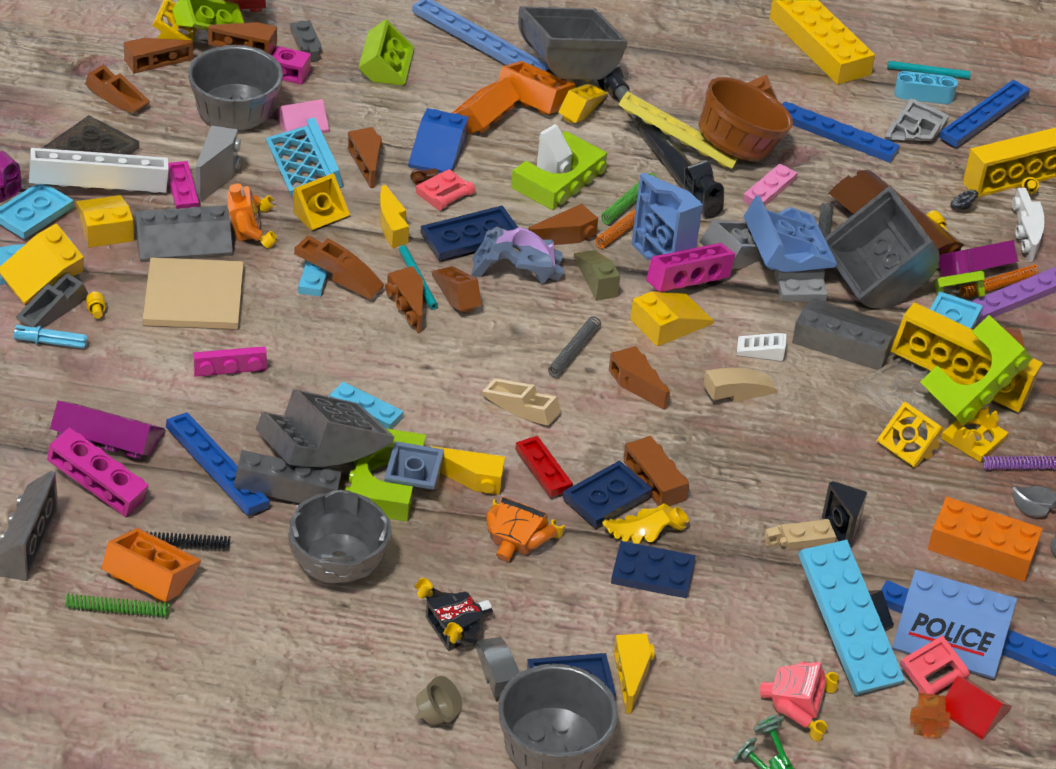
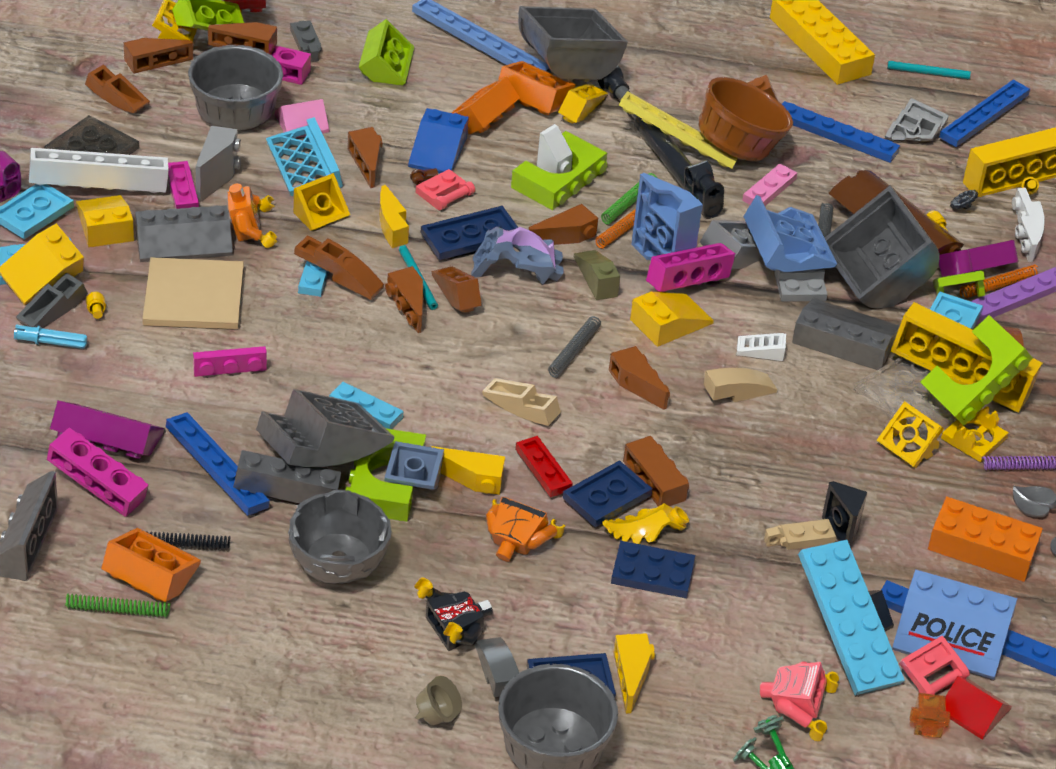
(925, 87): medium azure beam -> none

